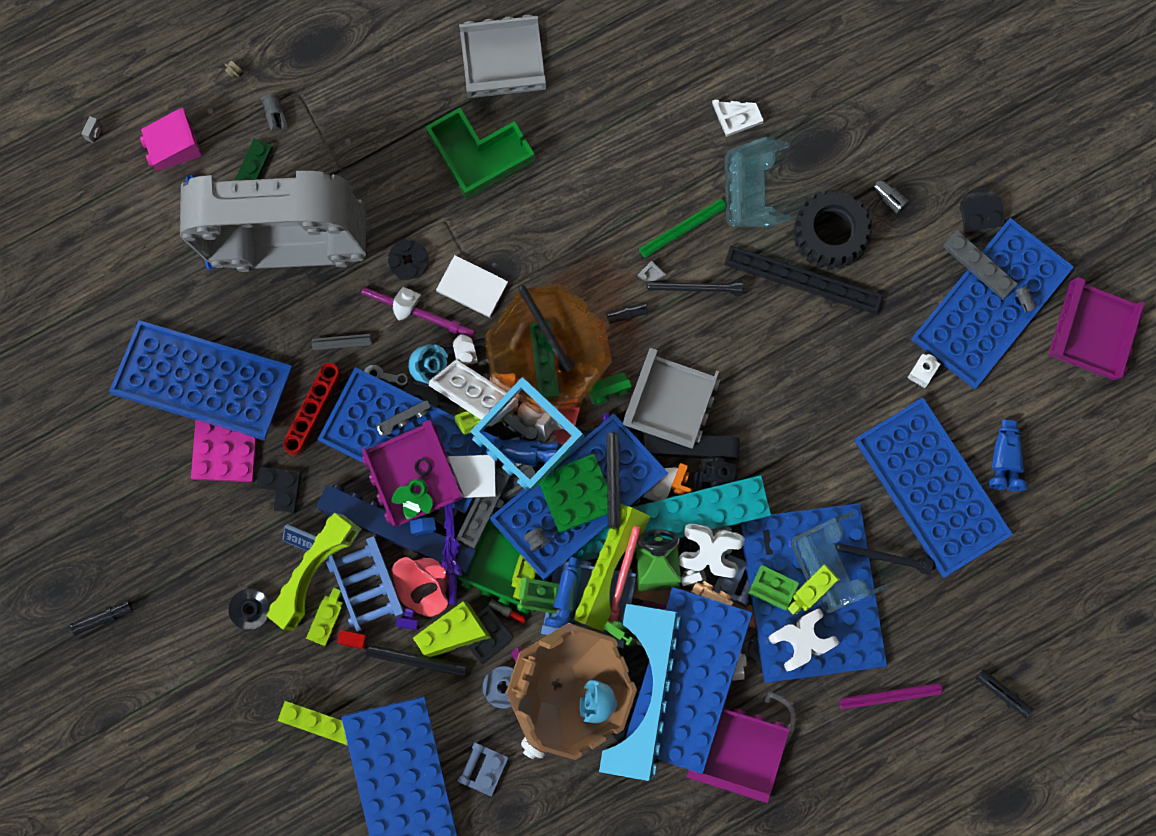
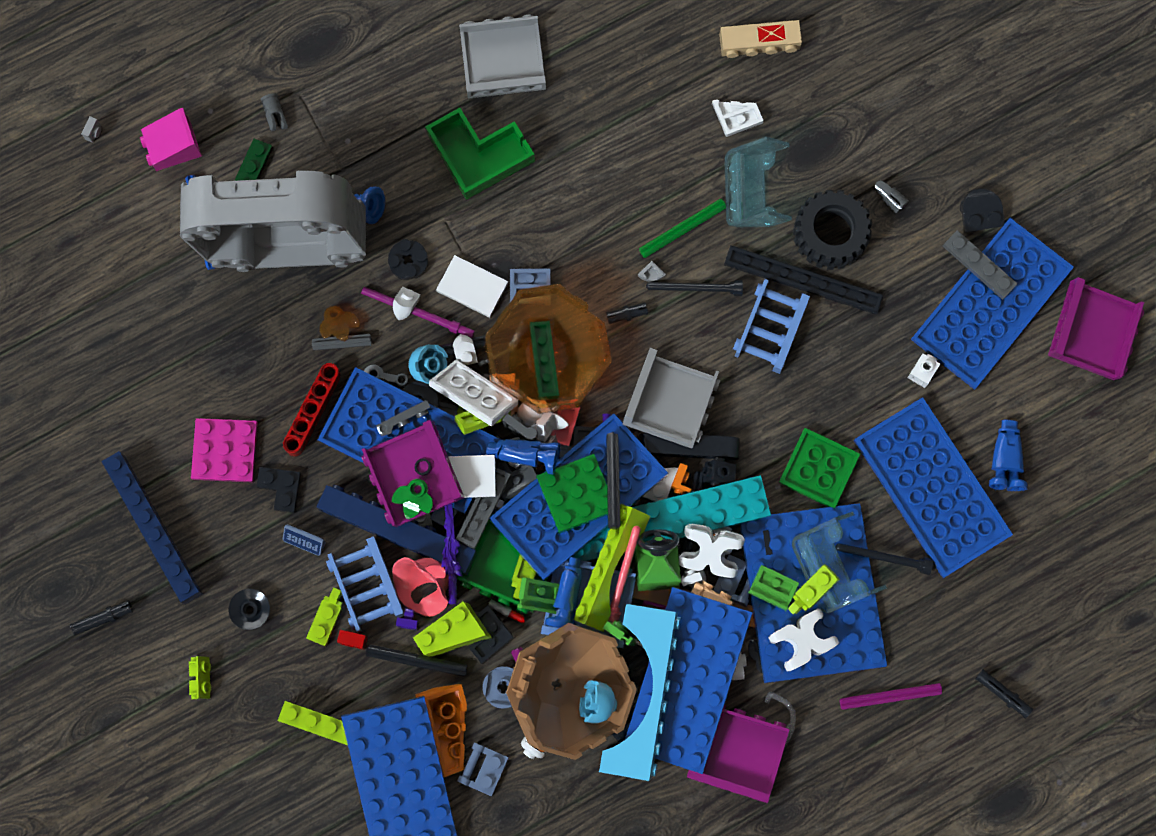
(152, 528): none -> dark blue brick
(201, 380): blue plate -> none
(201, 687): none -> lime hinge
(232, 69): dark tan plate -> none
(290, 604): lime arch -> none
(338, 325): none -> clear orange plate
(375, 203): none -> blue hair
(422, 526): blue piece -> none
(447, 717): none -> orange wedge
(509, 467): medium azure window -> none
(527, 279): none -> sand blue plate
(536, 539): dark grey wheel -> none
(564, 362): black piece -> none
(611, 387): green bracket -> none
(760, 38): none -> tan brick
(783, 341): none -> medium blue fence
(819, 468): none -> green plate
(1025, 299): dark grey pin -> none

